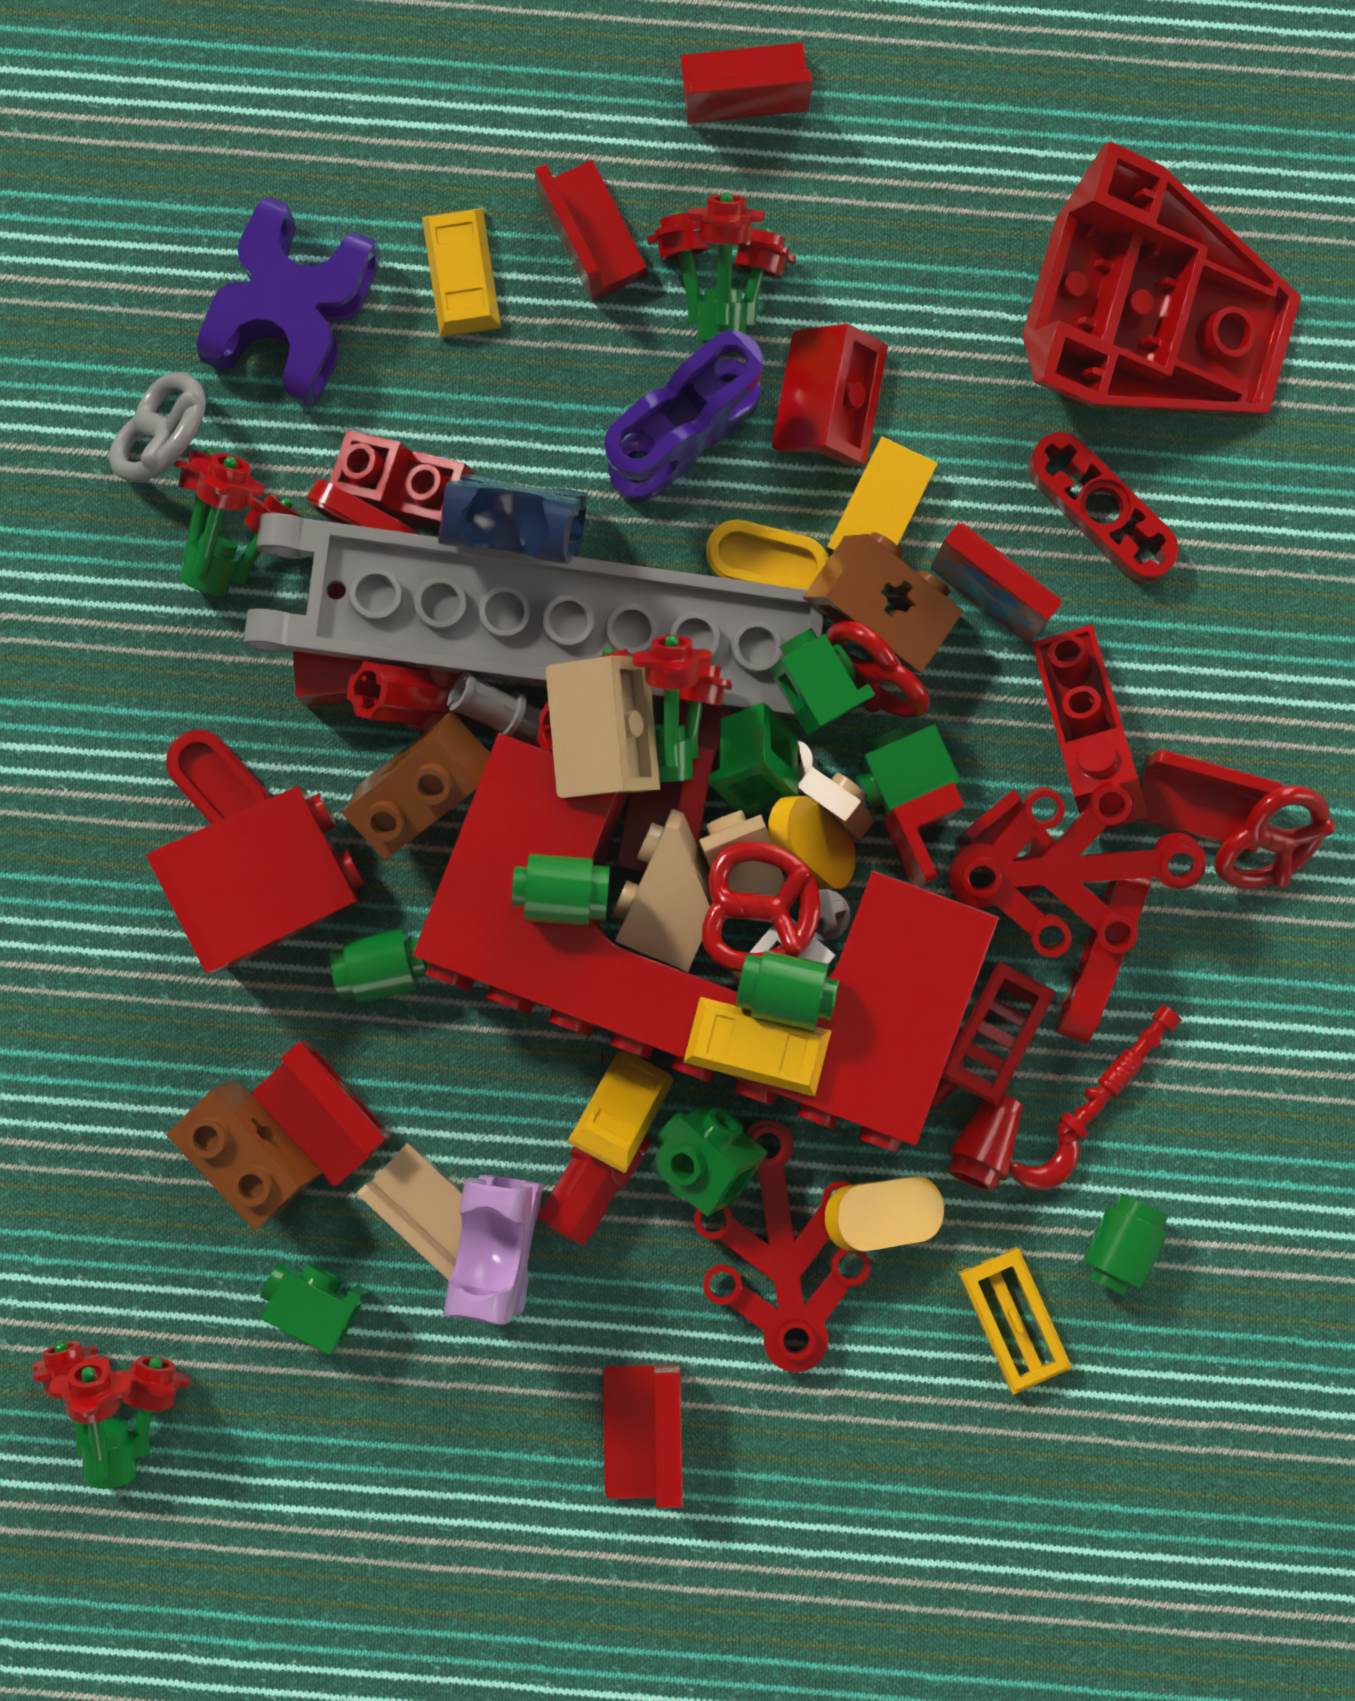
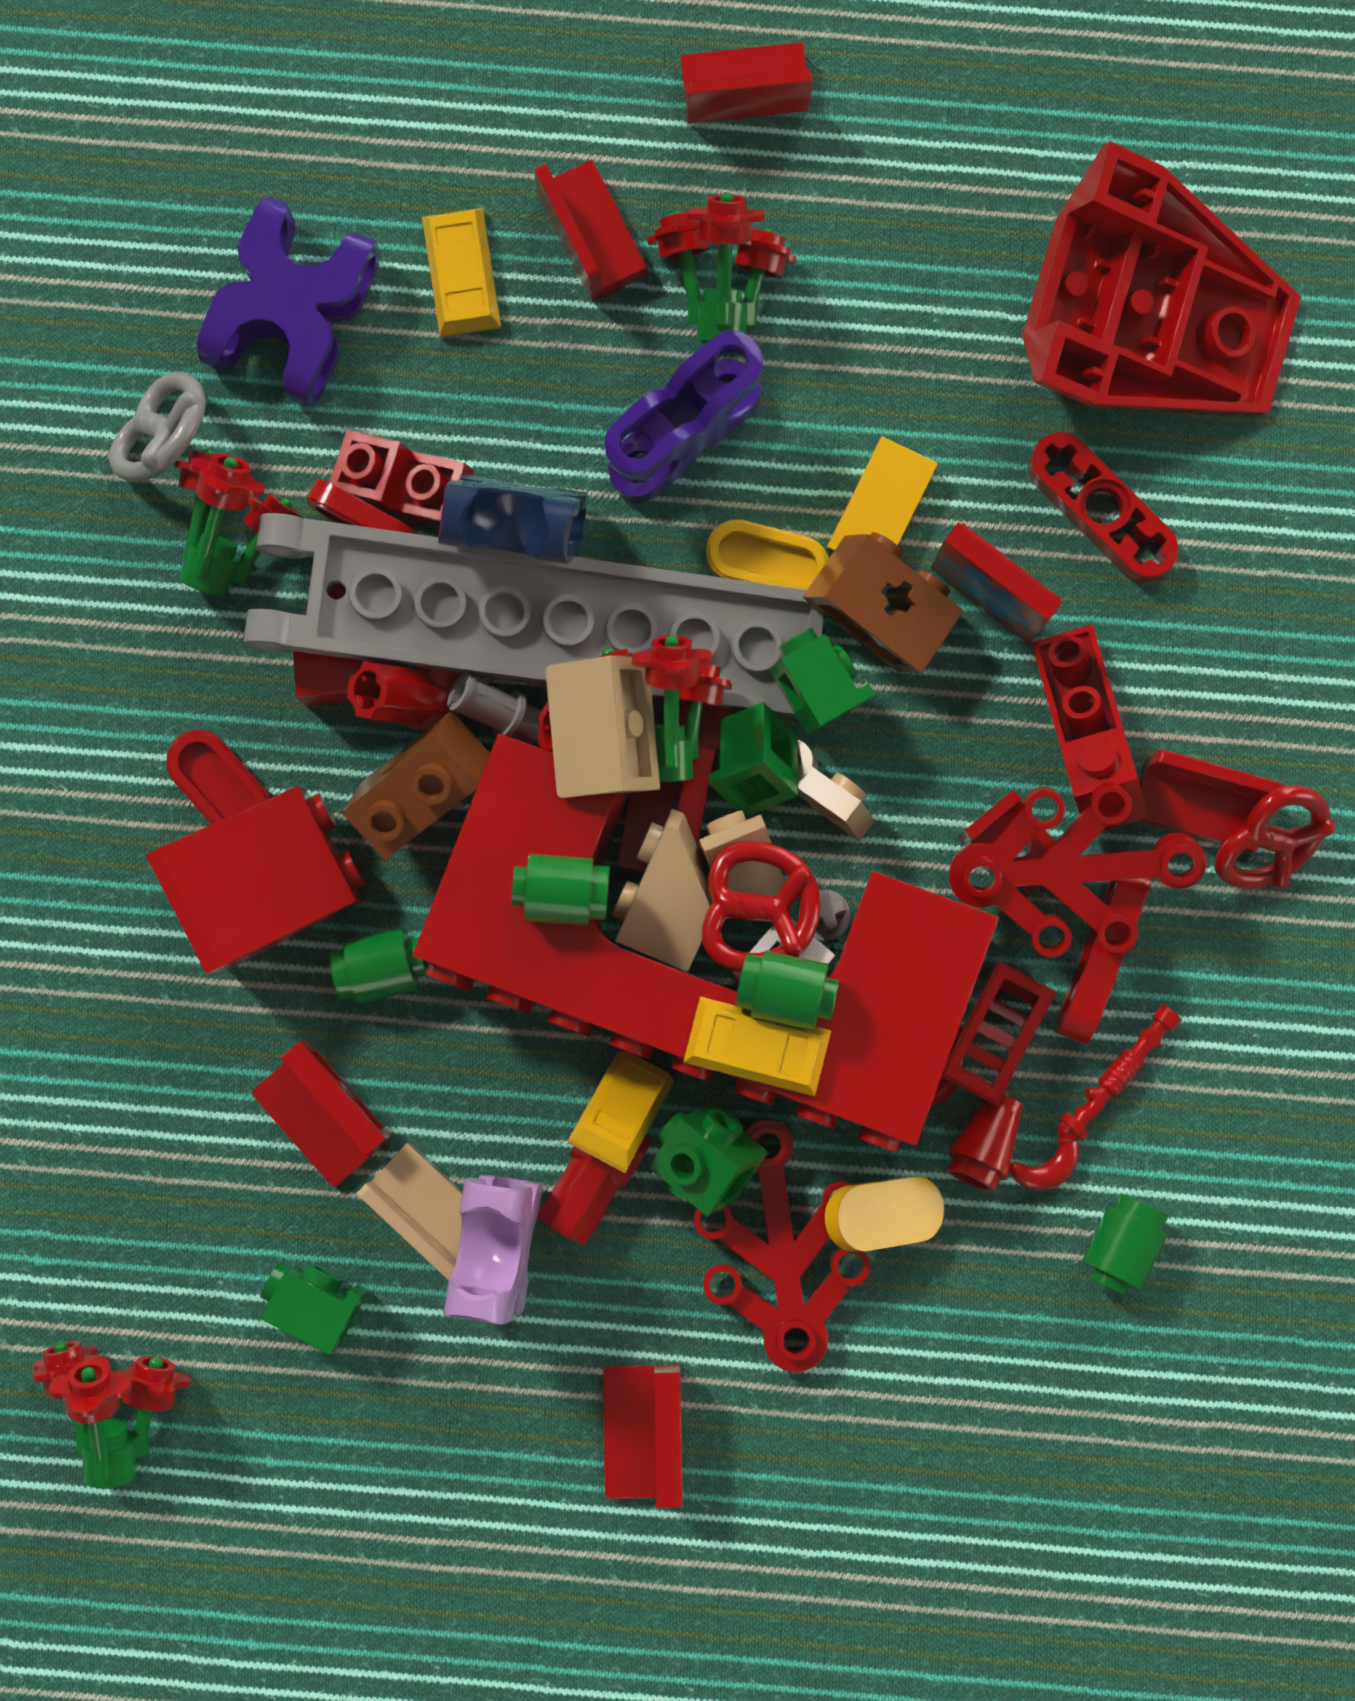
(244, 1153): dark orange brick -> none
(814, 837): yellow tile -> none
(830, 393): red panel -> none
(881, 668): red piece -> none
(904, 768): green brick -> none
(913, 817): red panel -> none
(991, 1269): yellow tile -> none

